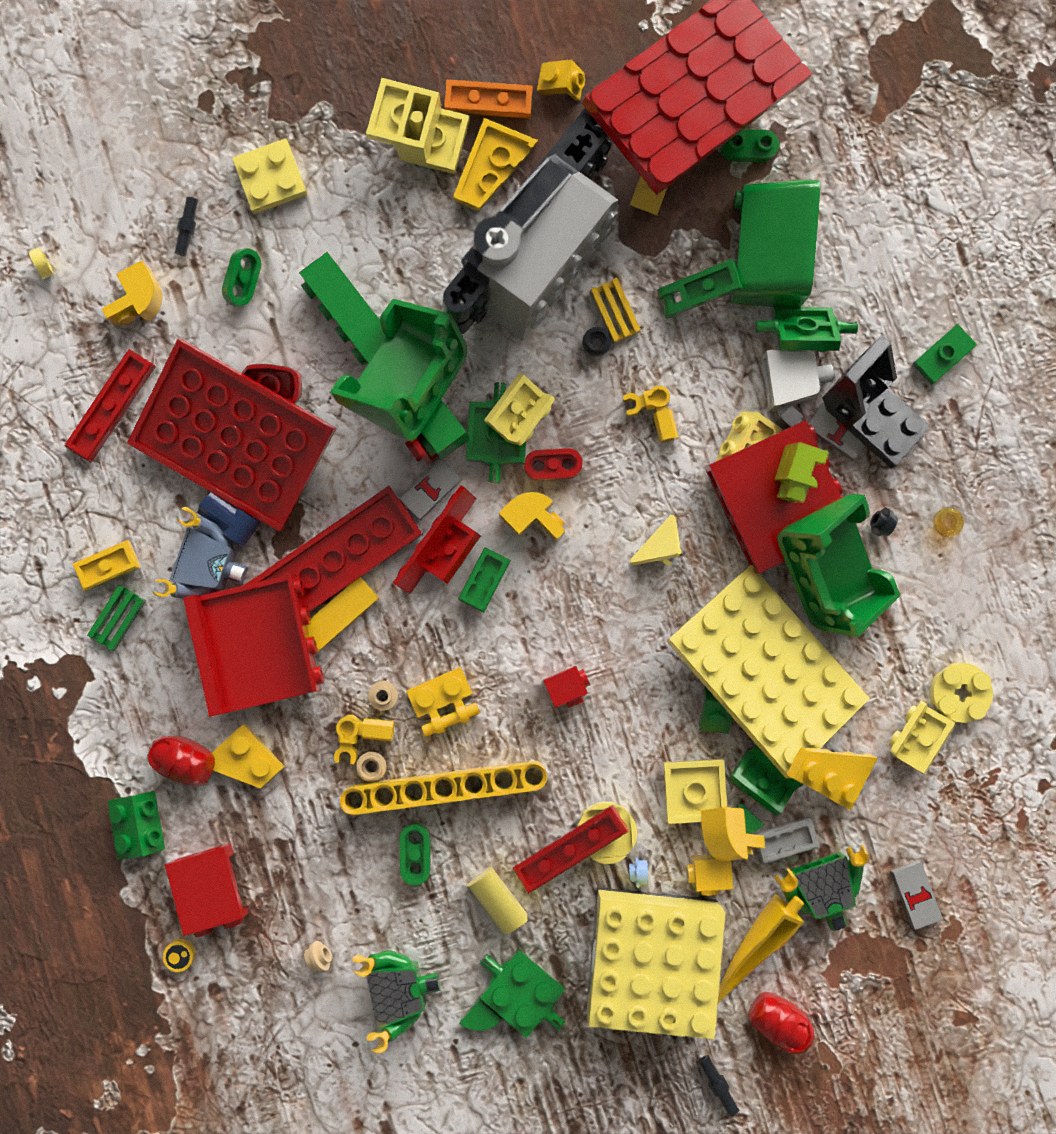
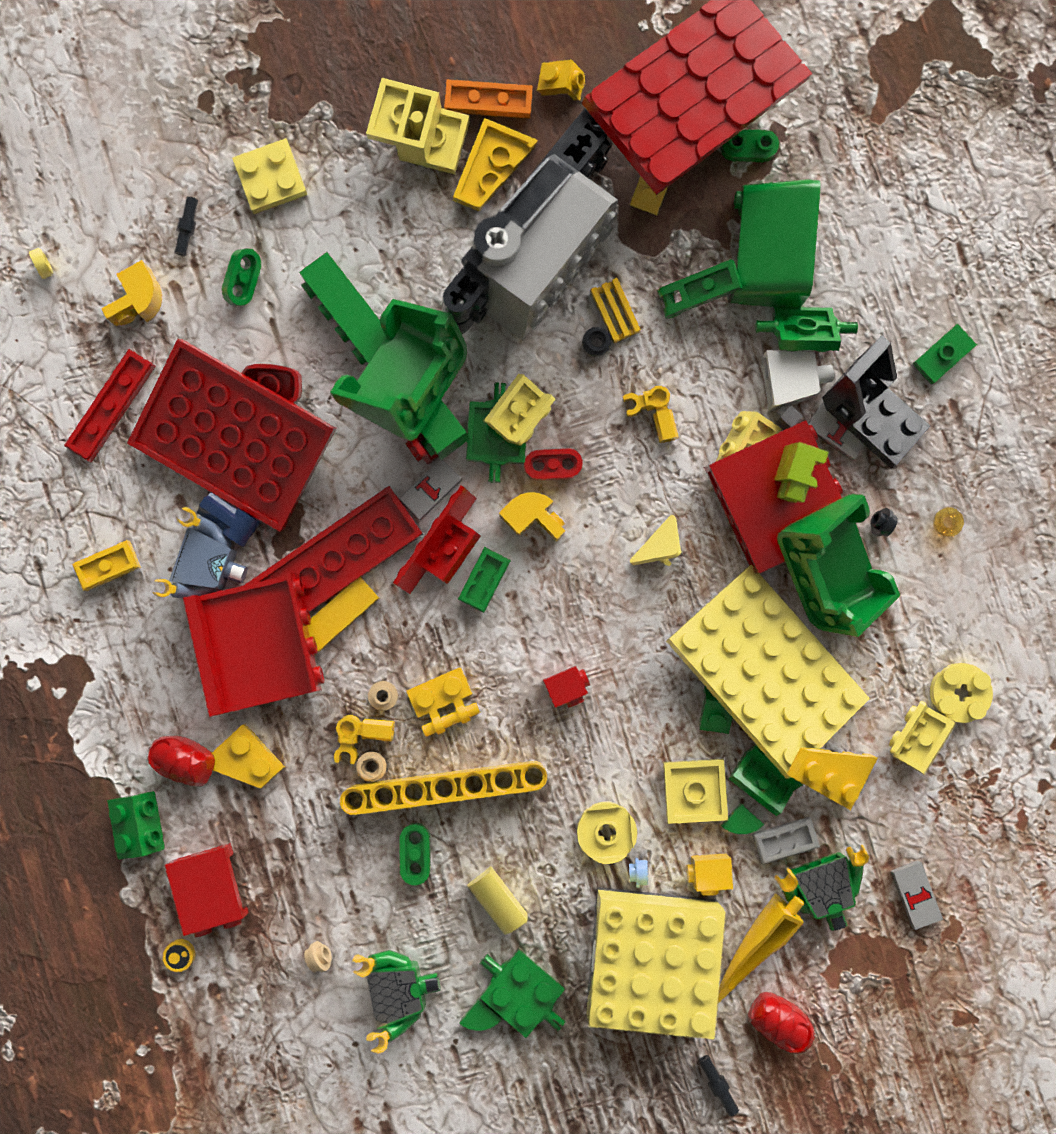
(107, 611): green tile -> none
(570, 849): red tile -> none
(726, 834): yellow brick -> none

